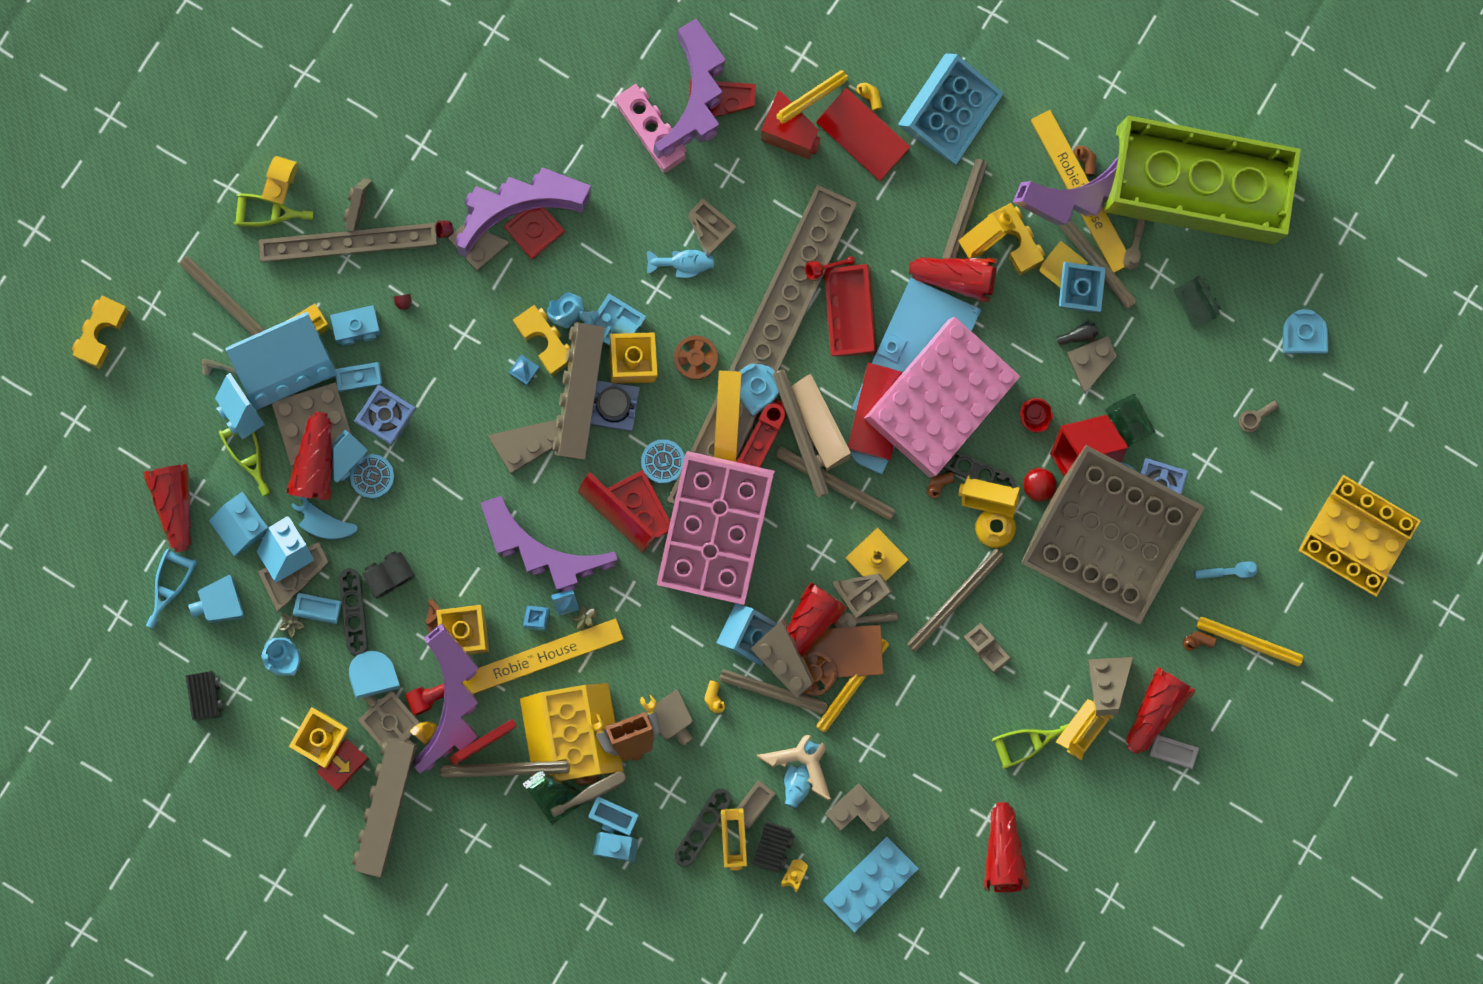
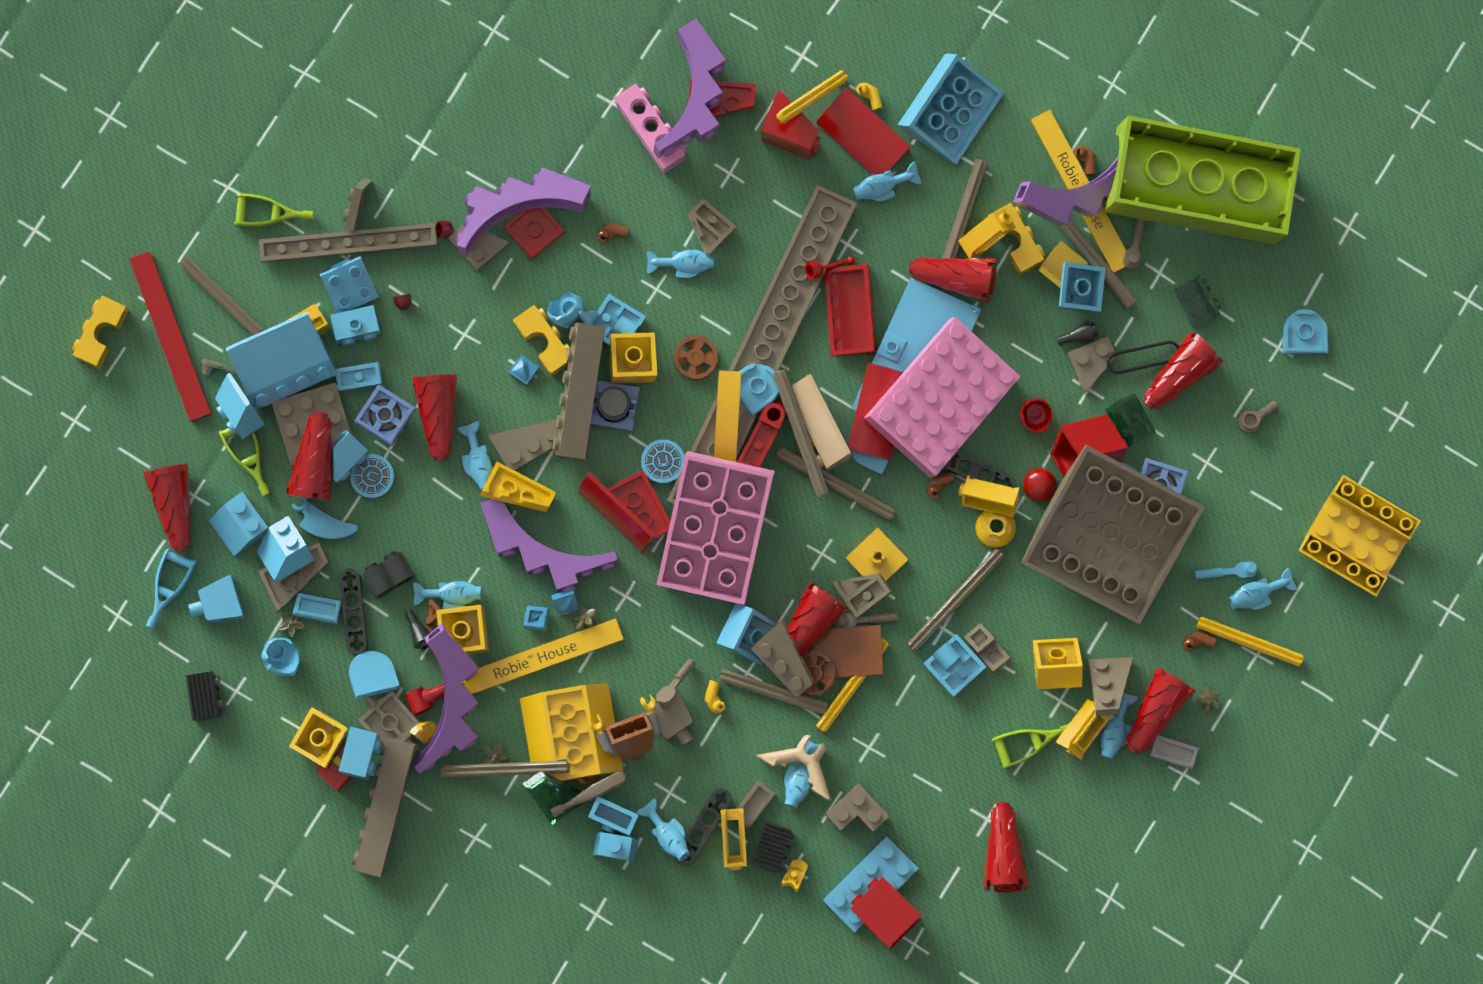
(170, 336): none -> red tile
(279, 176): yellow brick -> none
(349, 285): none -> medium azure plate
(360, 753): none -> medium azure brick
(418, 631): none -> pearl dark grey cone
(437, 410): none -> red cone
(453, 594): none -> medium azure animal
(477, 463): none -> medium azure animal
(483, 742): red tile -> none
(495, 755): none -> olive plant
(516, 489): none -> yellow wing
(611, 230): none -> dark orange arm
(667, 693): none -> dark tan piece
(669, 835): none -> medium azure animal
(881, 186): none -> medium azure animal
(885, 912): none -> red slope
(954, 665): none -> medium azure plate
(1057, 663): none -> yellow slope
(1115, 731): none -> medium azure animal
(1136, 349): none -> black piece
(1187, 366): none -> red cone
(1209, 699): none -> olive plant
(1255, 594): none -> medium azure animal

